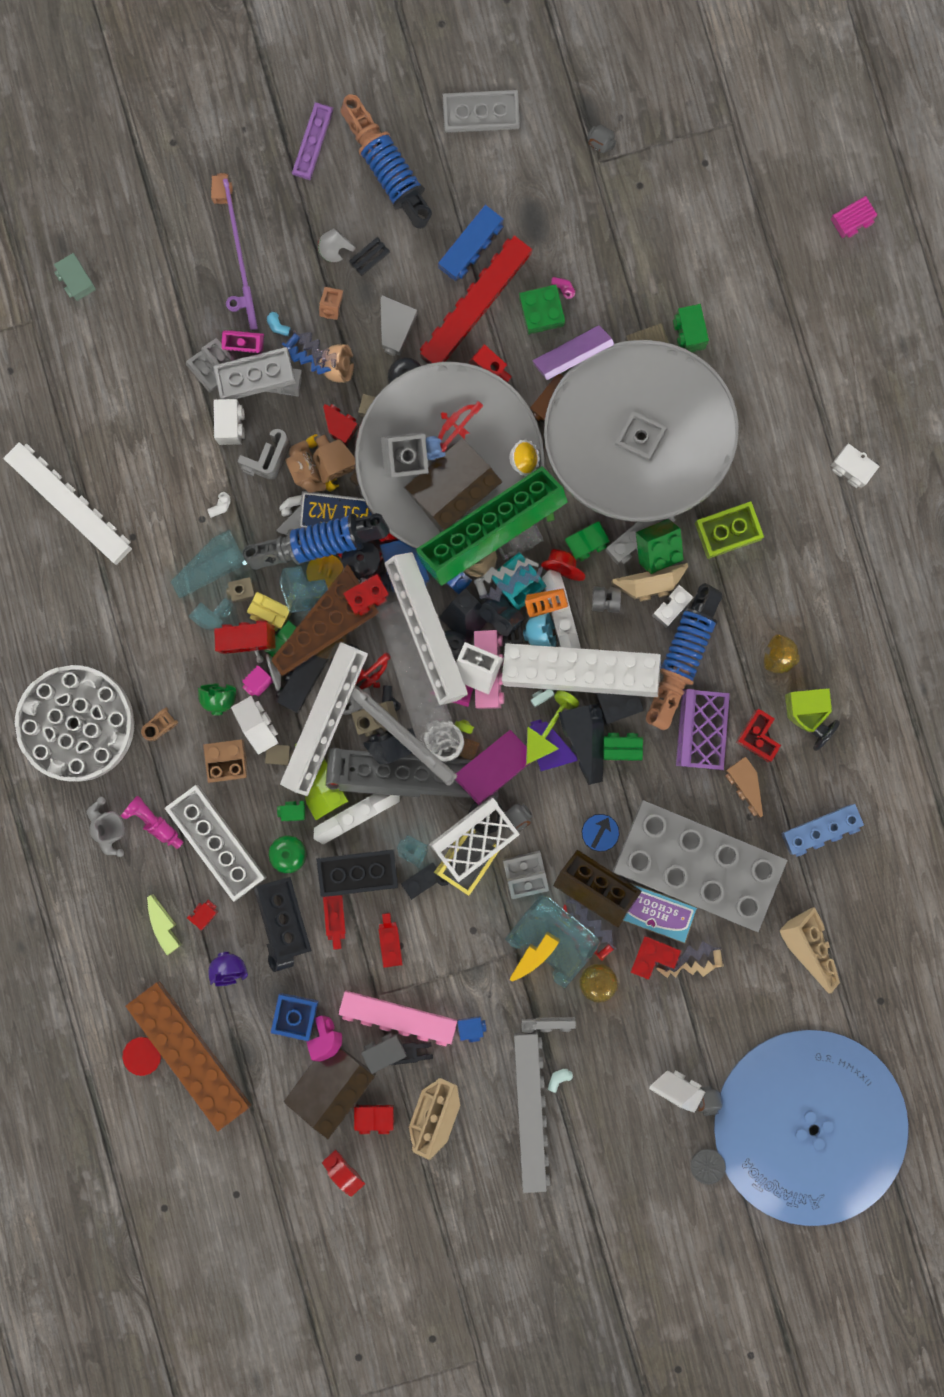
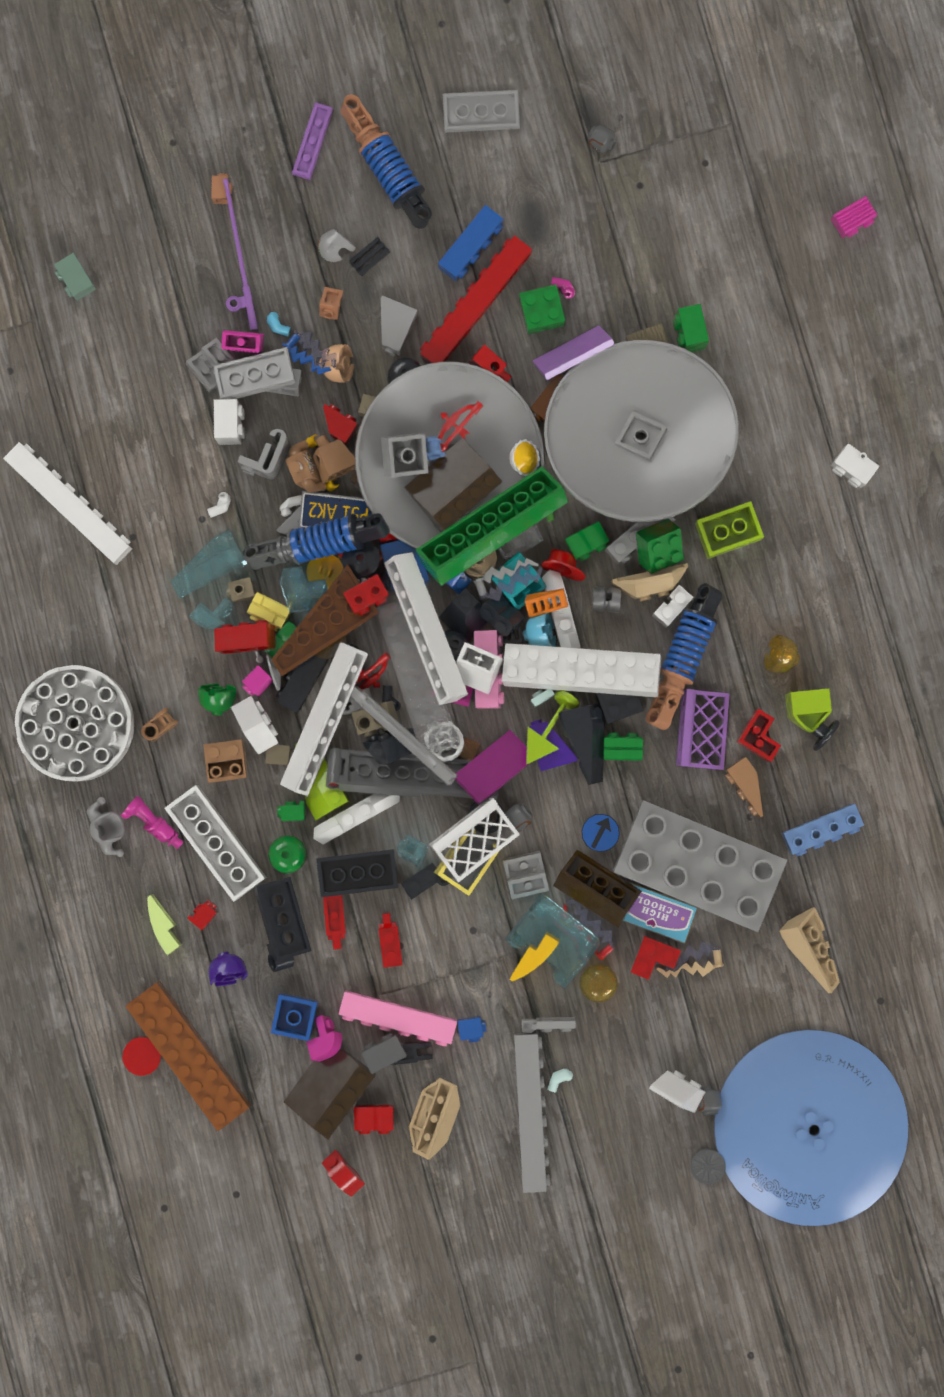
(464, 726): lime tile -> none

